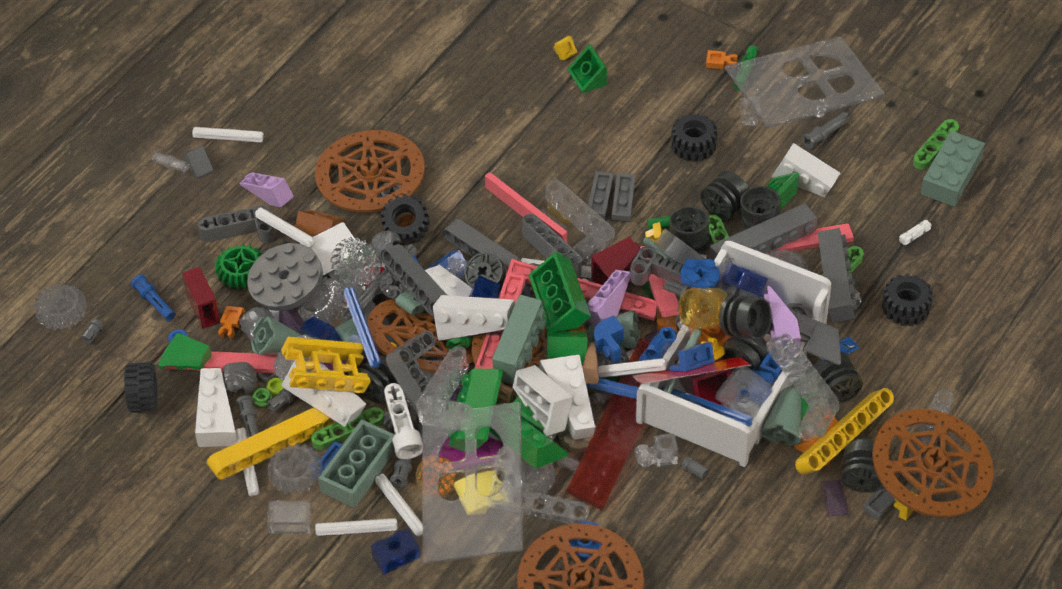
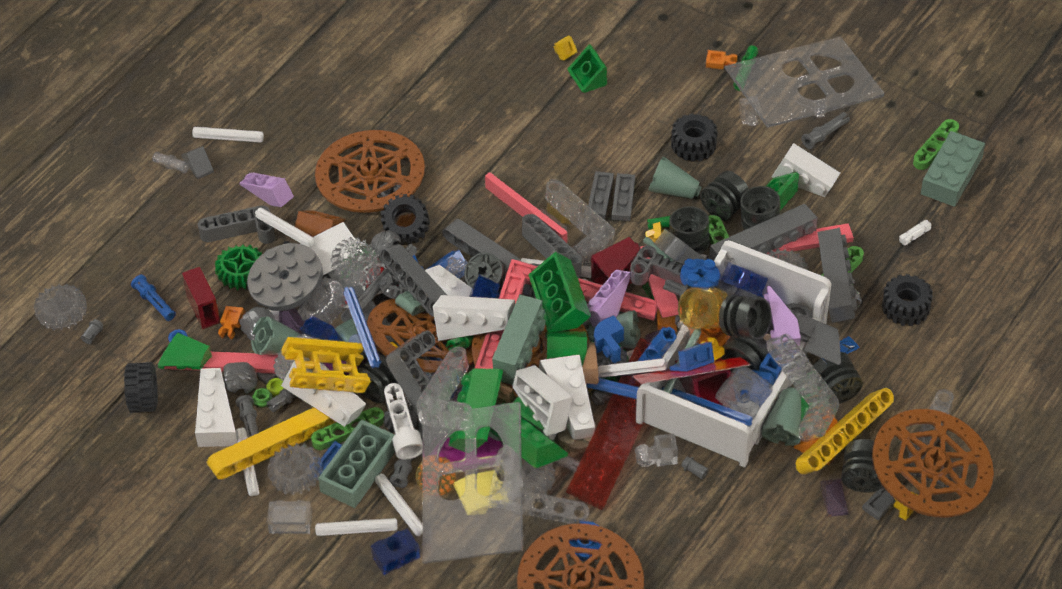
(674, 181): none -> sand green cone

